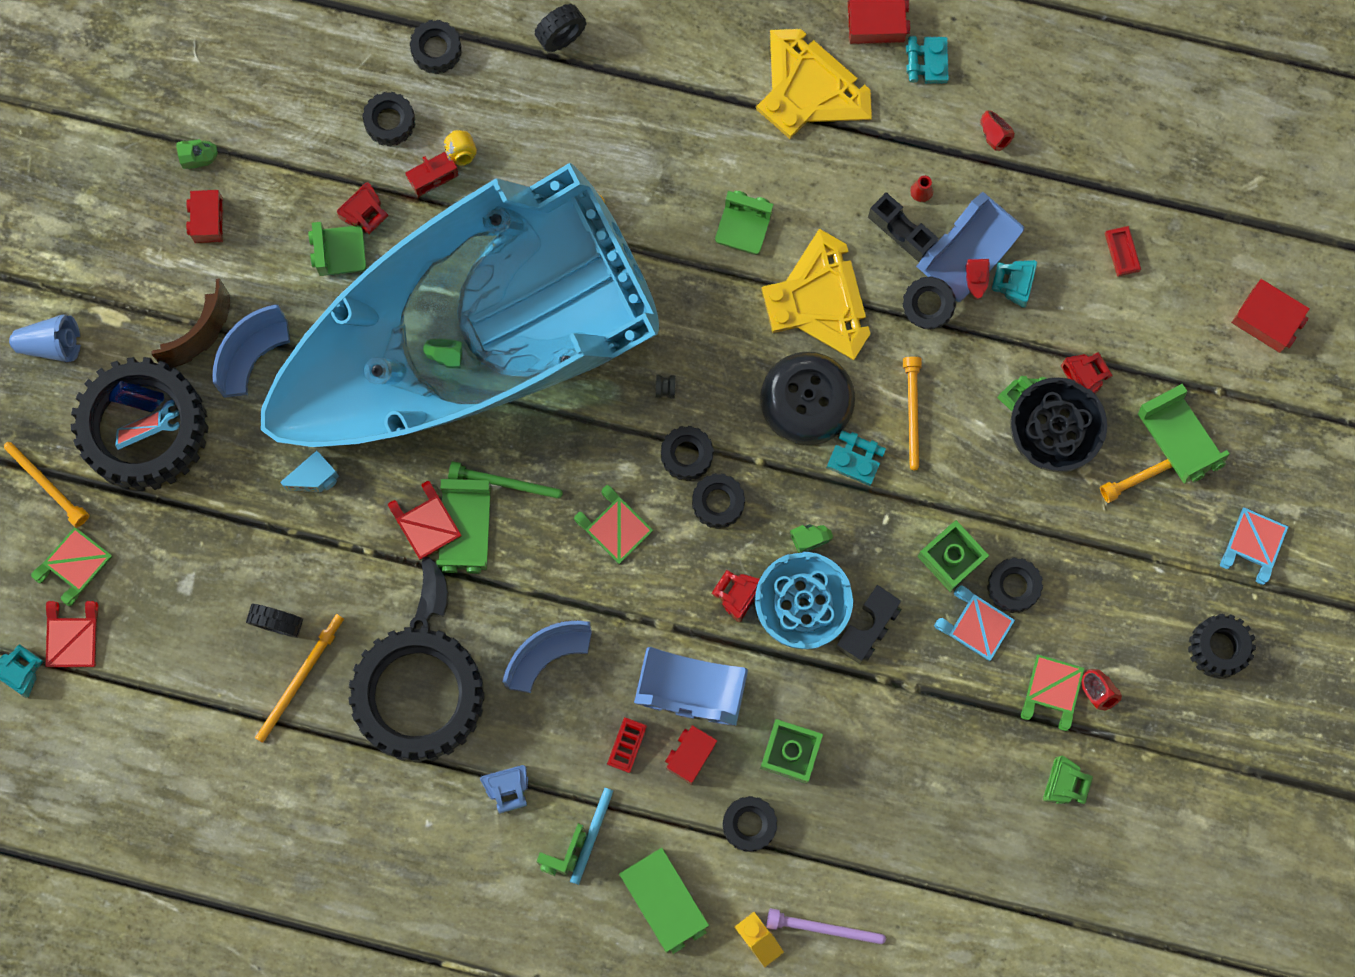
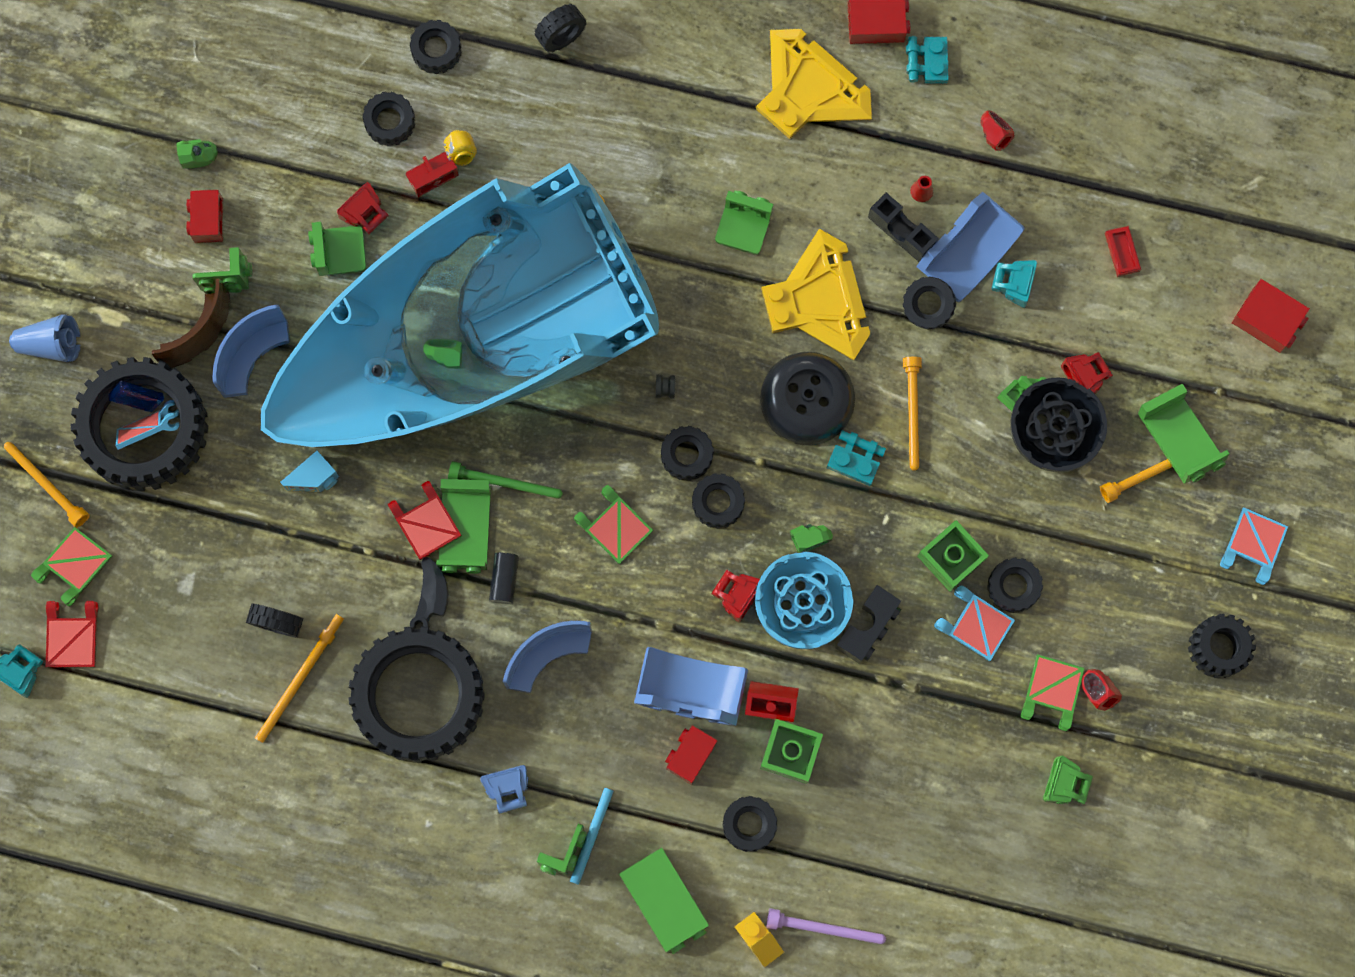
(233, 280): none -> bright green bracket
(503, 578): none -> black brick
(618, 742): red slope -> none
(771, 701): none -> red brick
(977, 276): red piece -> none

